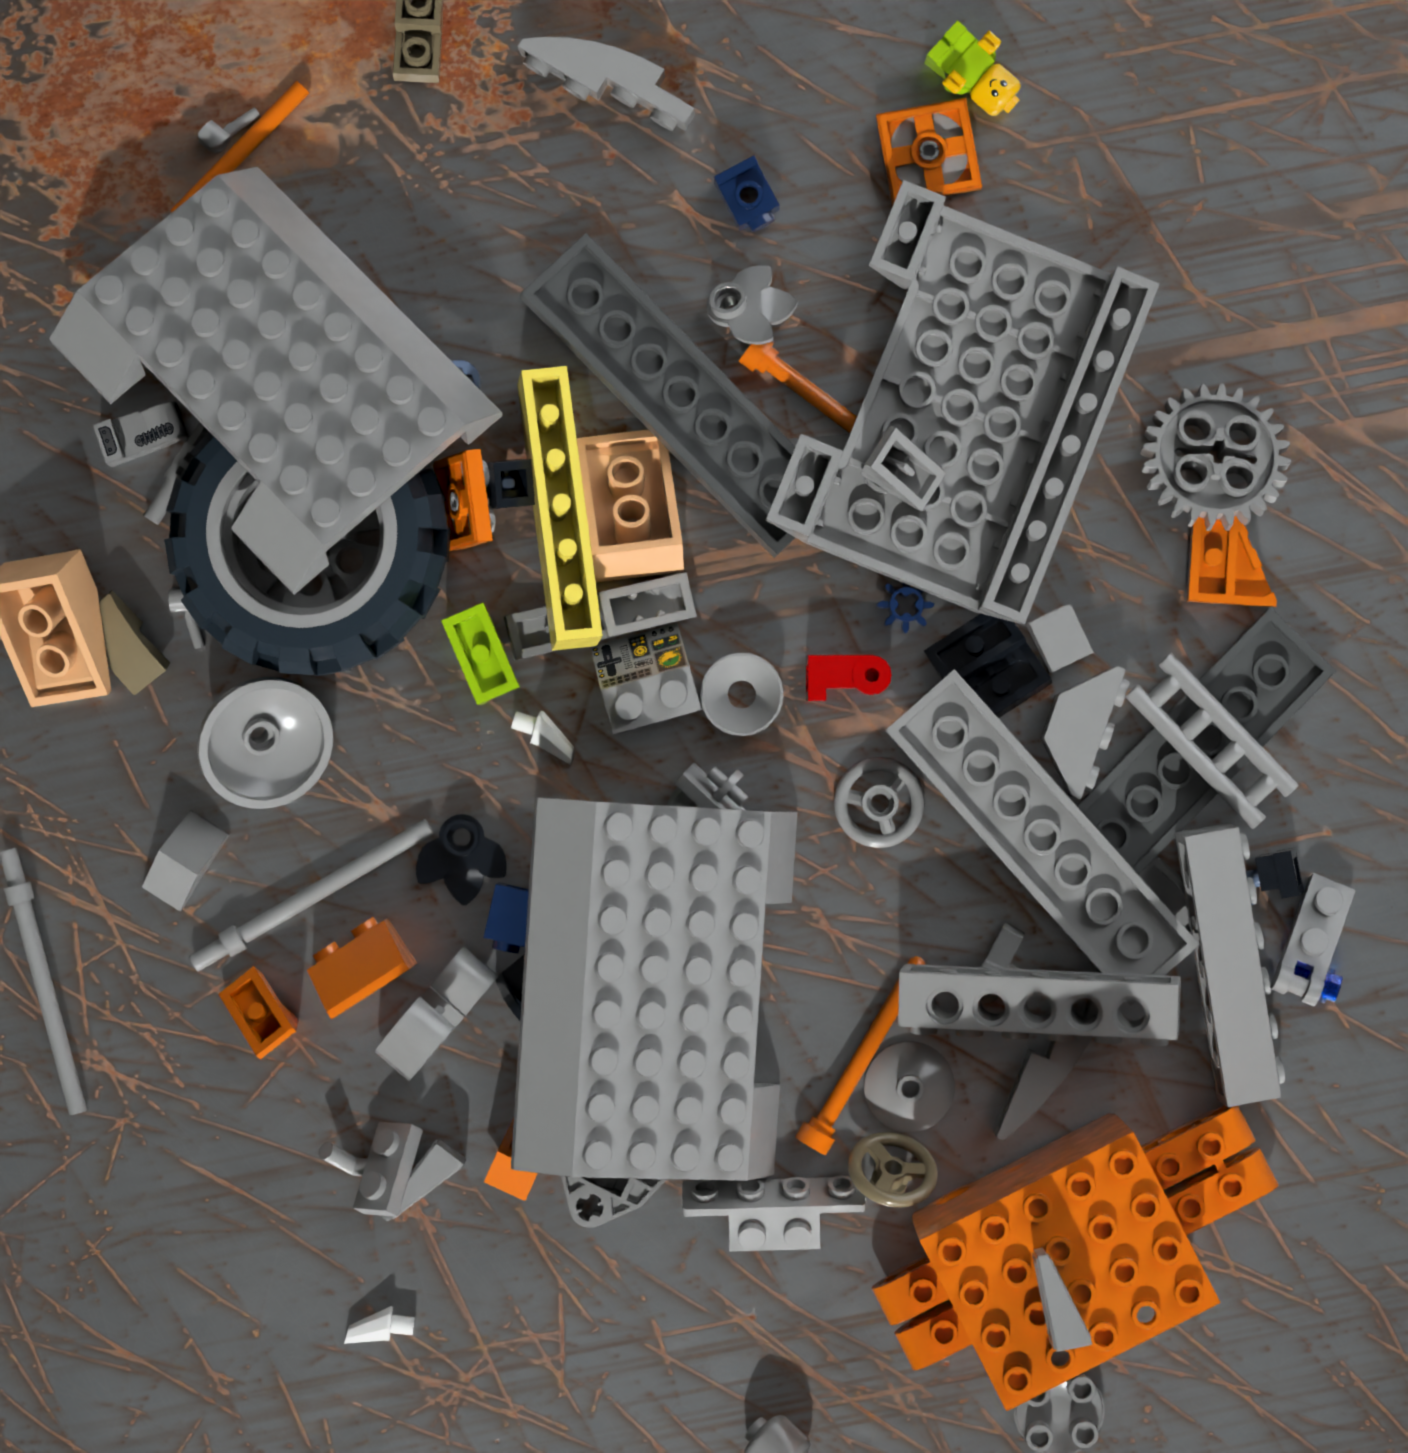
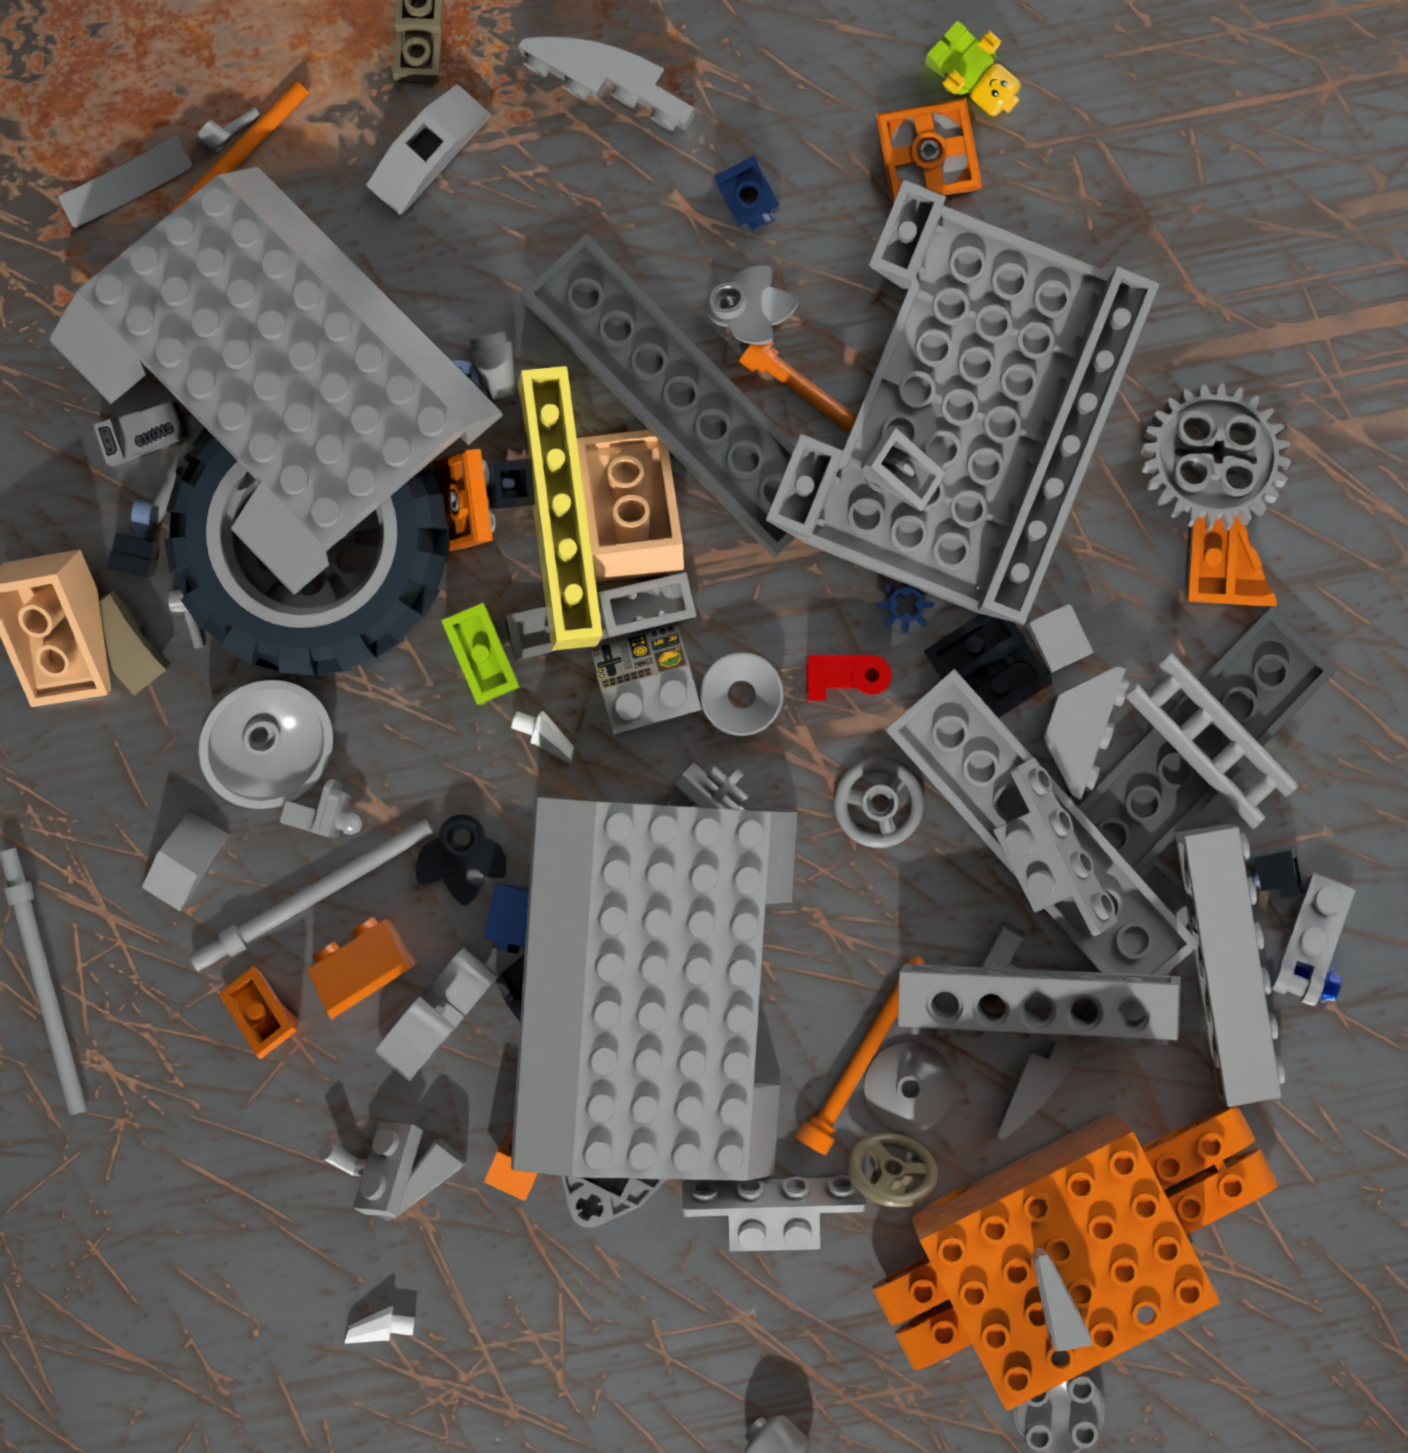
(125, 182): none -> light grey sticker
(135, 551): none -> black piece
(328, 817): none -> light grey piece
(426, 148): none -> light grey slope
(494, 362): none -> light grey cone
(1048, 853): none -> light grey bracket

